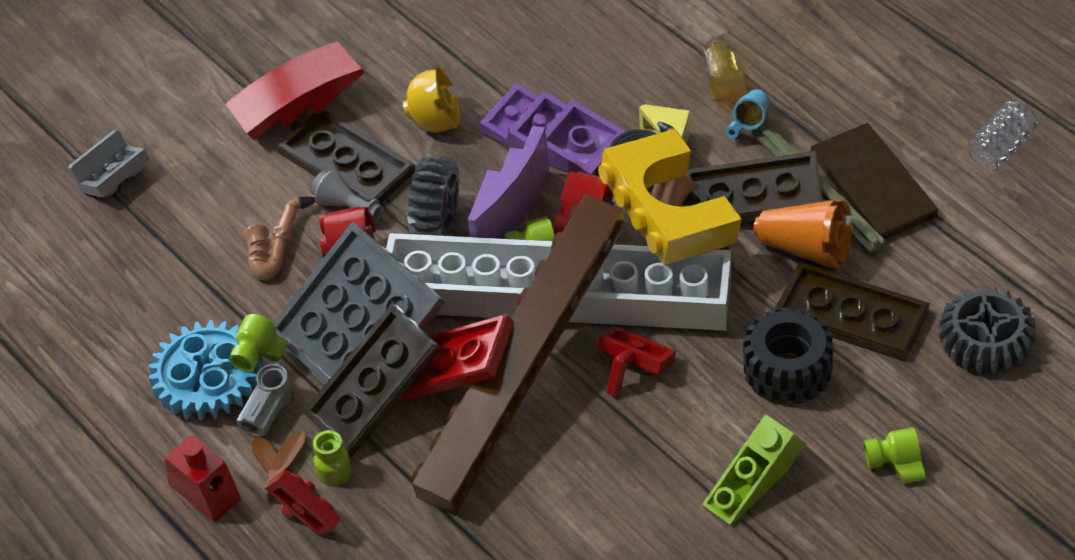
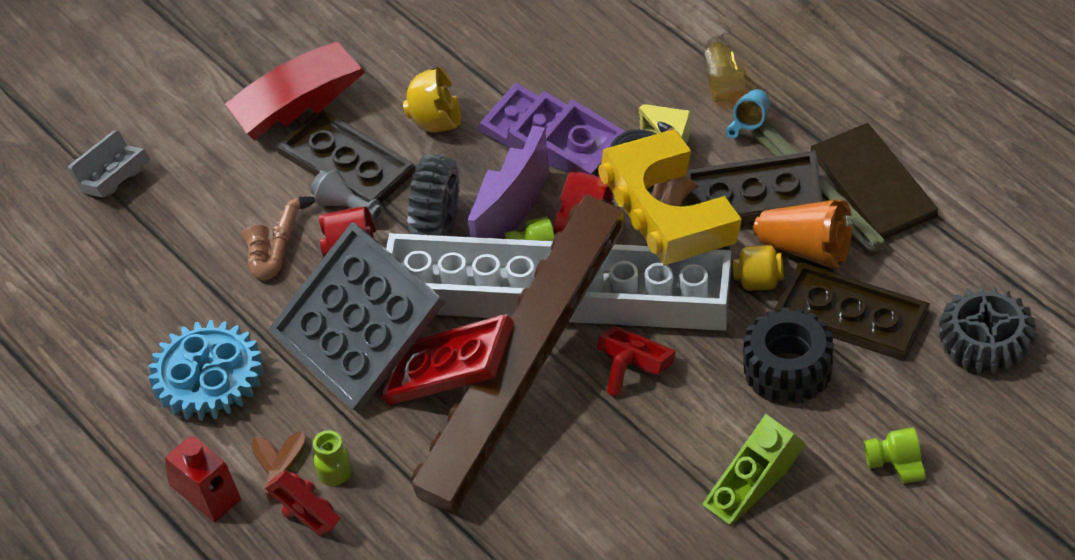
(256, 337): lime piece -> none
(265, 401): light grey piece -> none
(372, 378): dark brown tile -> none
(759, 268): none -> yellow head
(1002, 135): clear piece -> none

